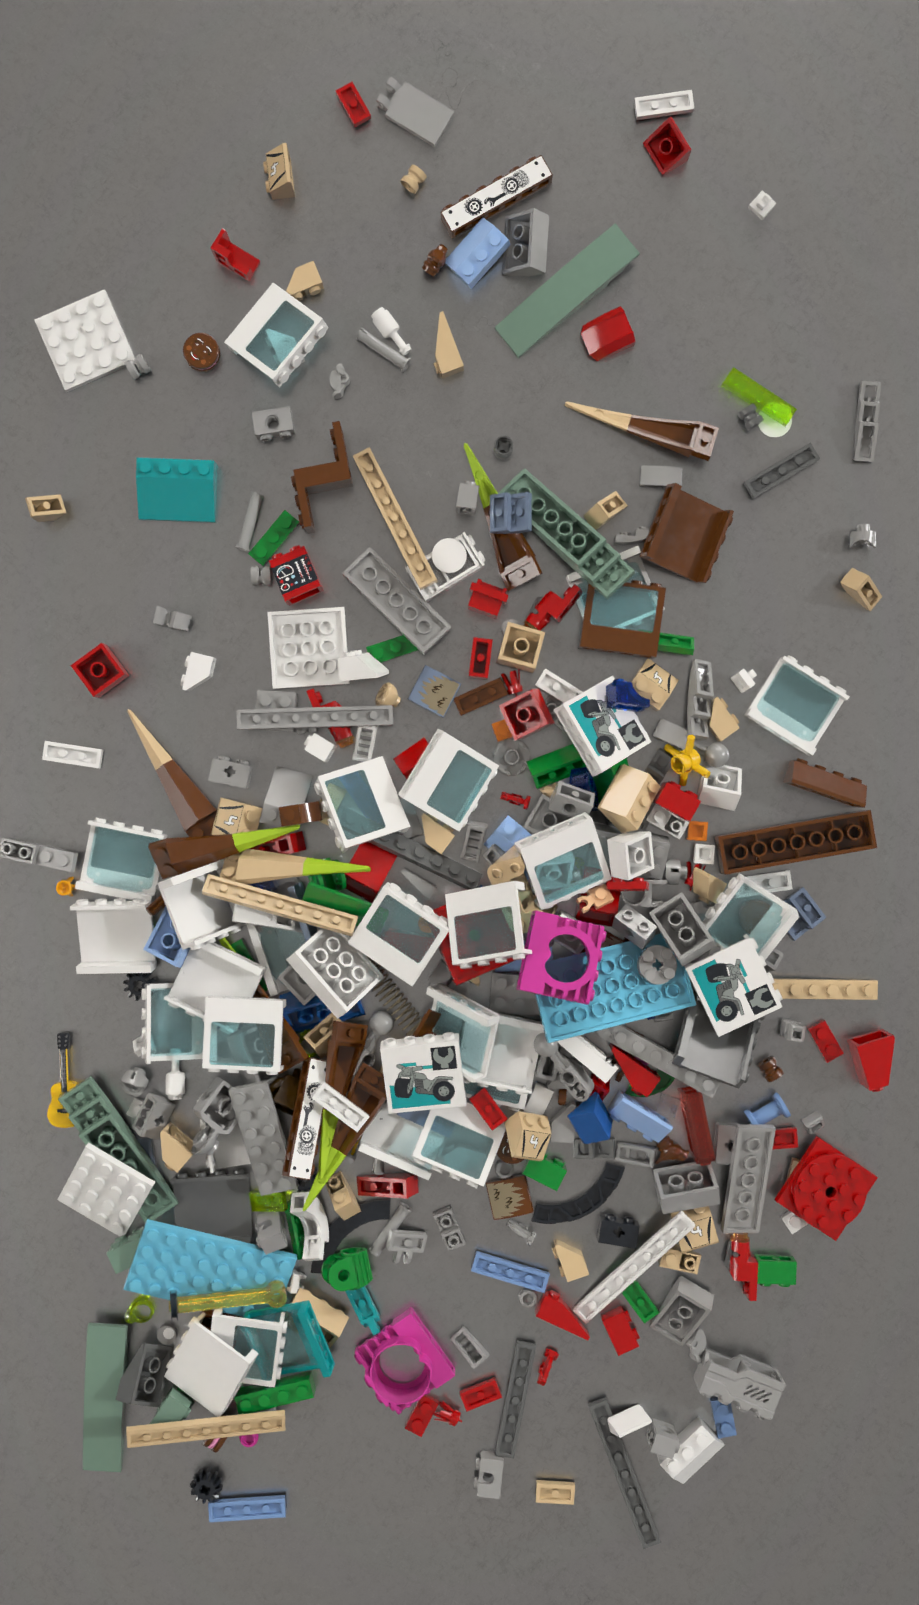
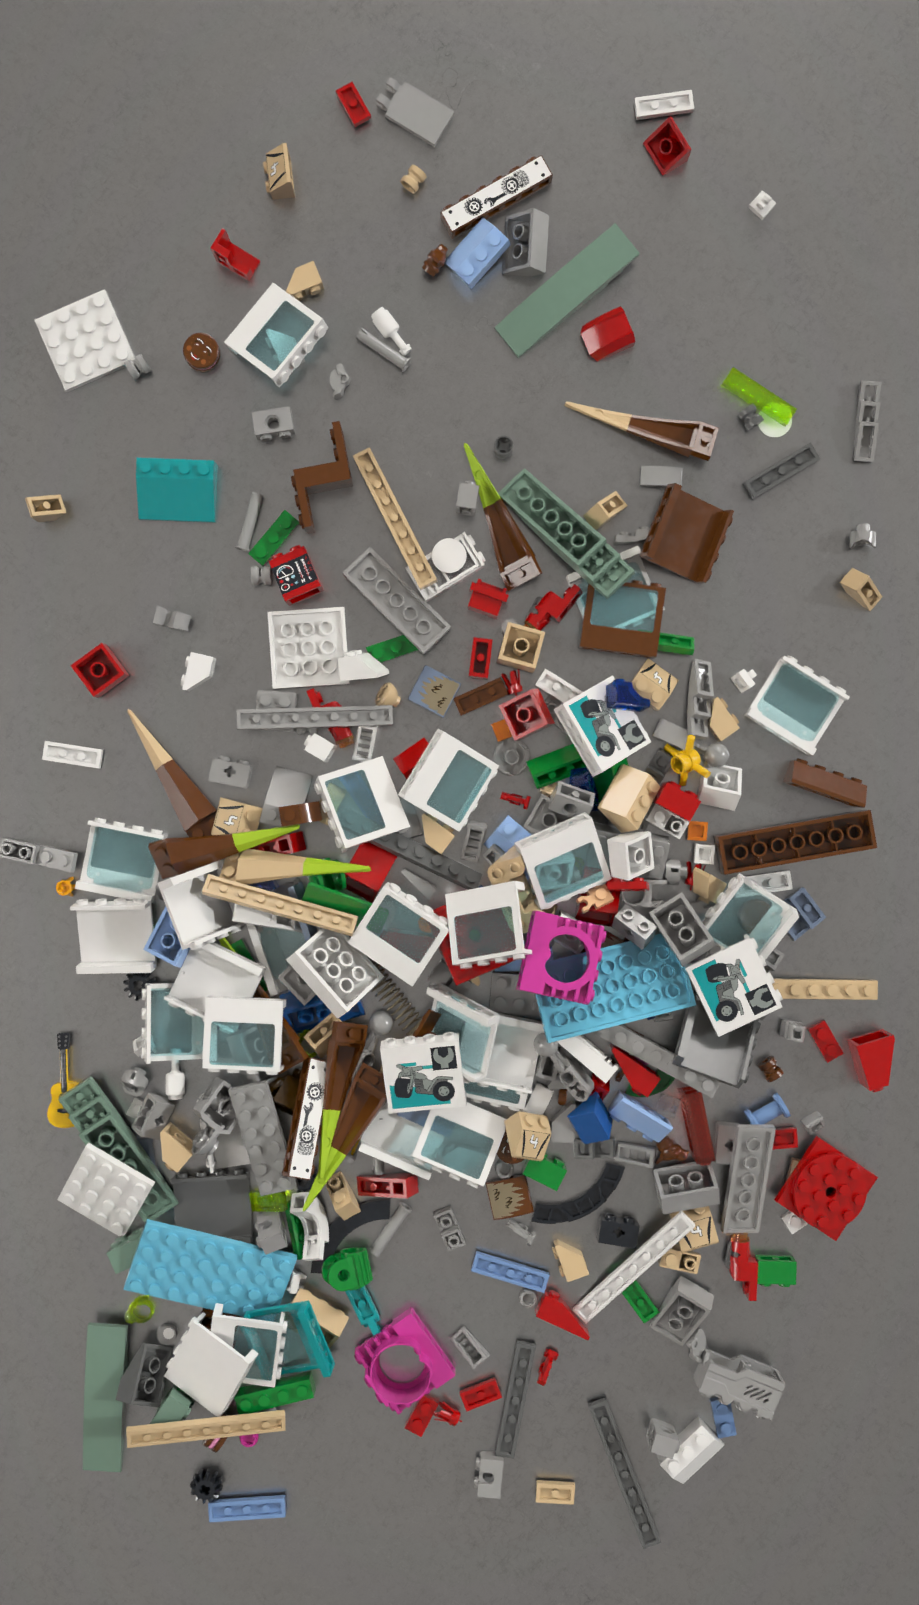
(156, 906): reddish brown axle -> none
(229, 1299): clear yellow piece -> none
(340, 1106): white plate -> none
(406, 1242): light grey hinge -> none
(447, 356): tan slope -> none
(488, 1108): red plate -> none
(510, 513): sand blue slope -> none
(620, 1331): red brick -> none
(628, 1421): white slope -> none
(650, 973): light grey plate -> none

